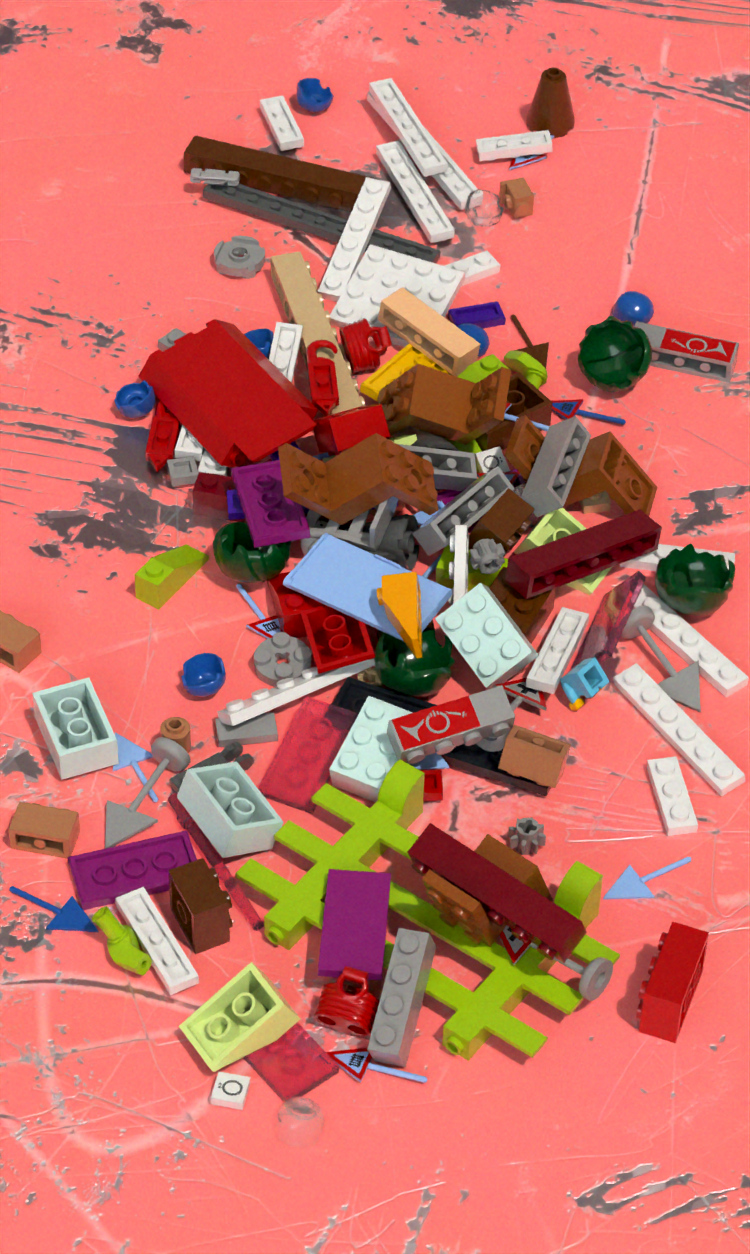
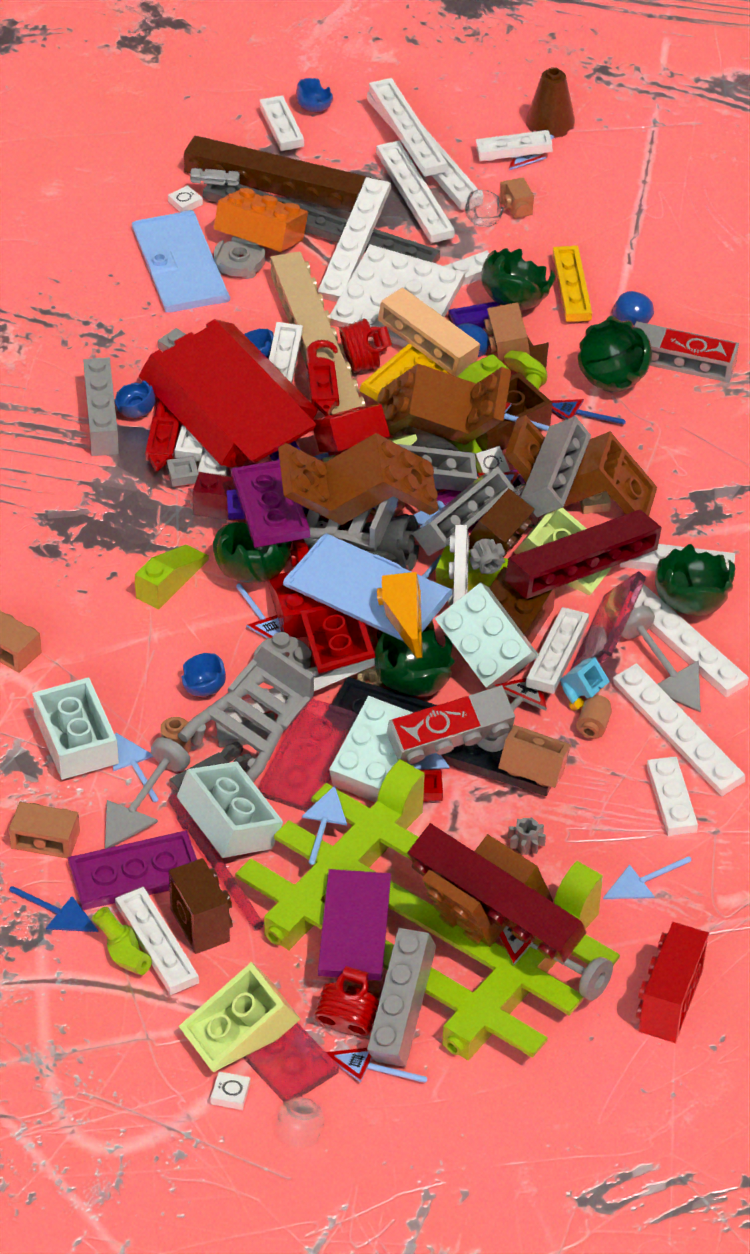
(100, 406): none -> light grey brick
(180, 261): none -> light blue door
(185, 199): none -> white tile
(261, 219): none -> orange brick
(280, 673): none -> light grey hand
(300, 550): none -> red plate
(325, 810): none -> light blue piece
(507, 330): none -> nougat brick
(513, 280): none -> dark green piece
(572, 283): none -> yellow plate
(594, 717): none -> nougat brick

